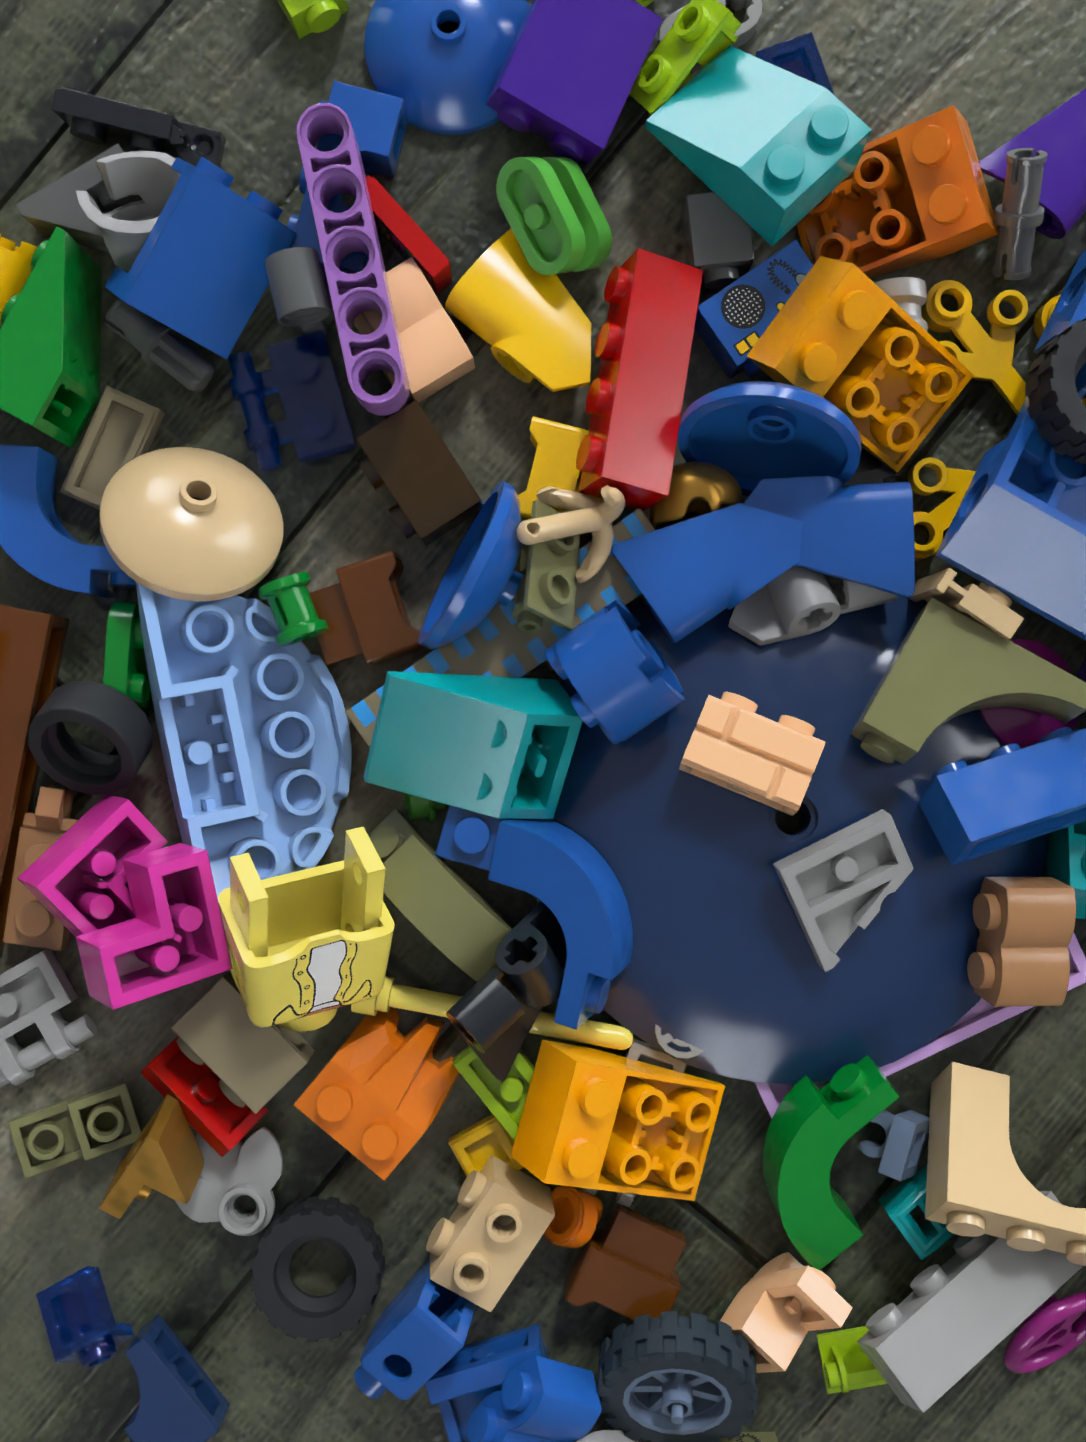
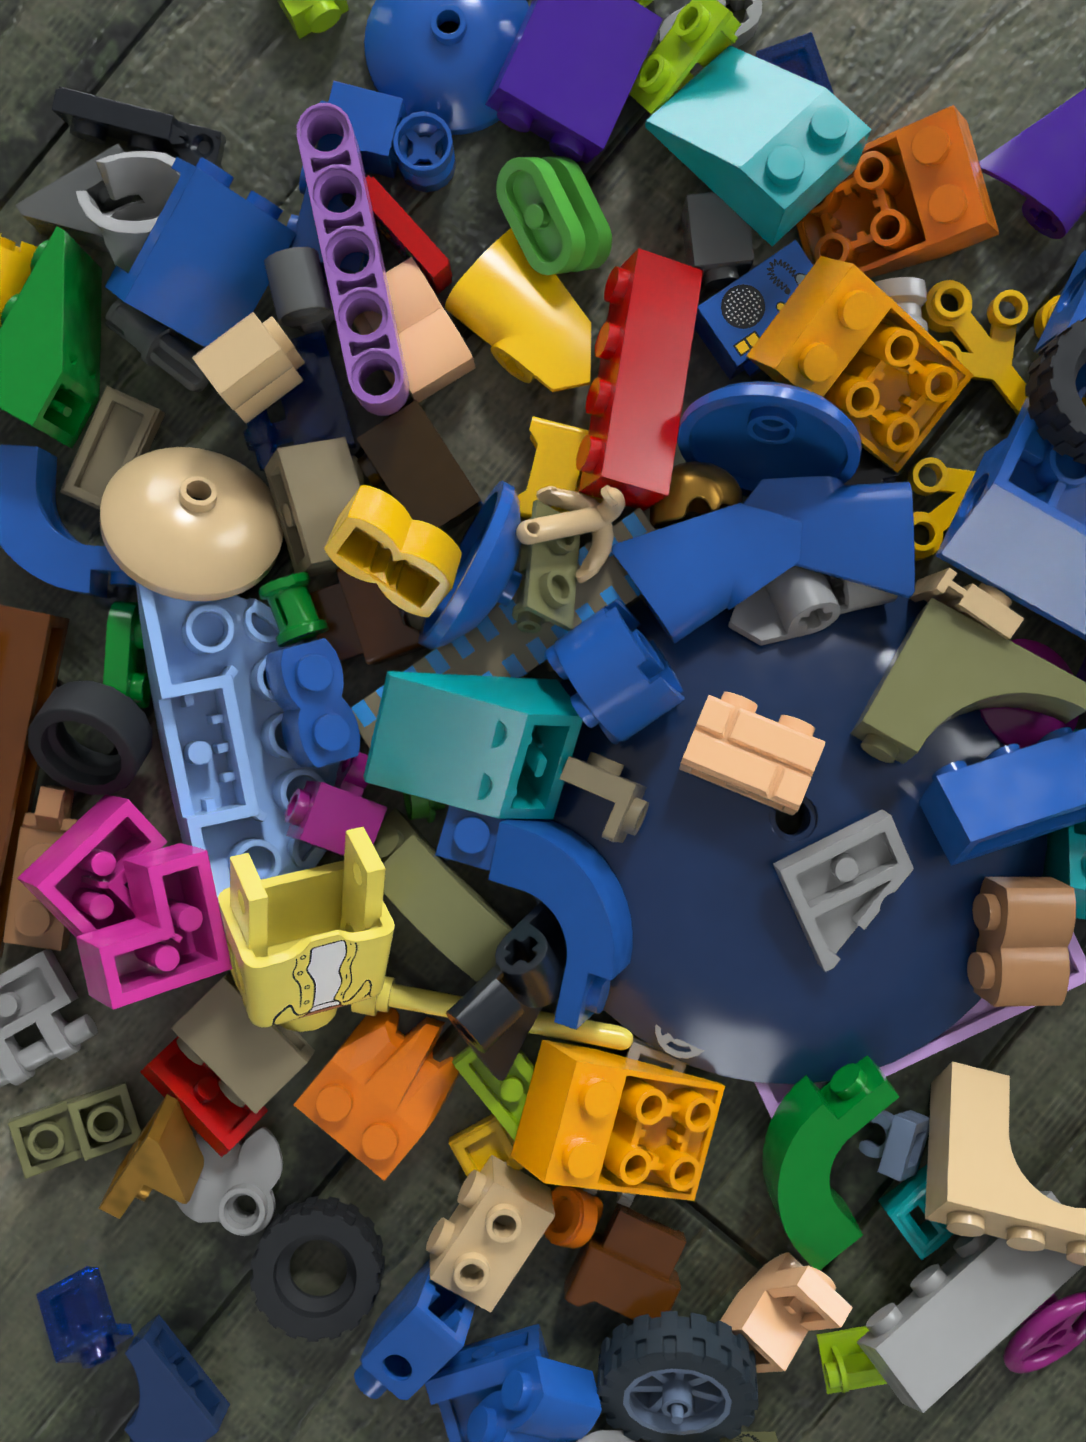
(251, 365): none -> tan brick
(309, 492): none -> dark tan brick
(315, 719): none -> blue brick
(325, 812): none -> magenta brick
(384, 546): none -> yellow brick
(419, 139): none -> blue wheel
(603, 778): none -> dark tan bracket
(1019, 213): dark grey pin -> none

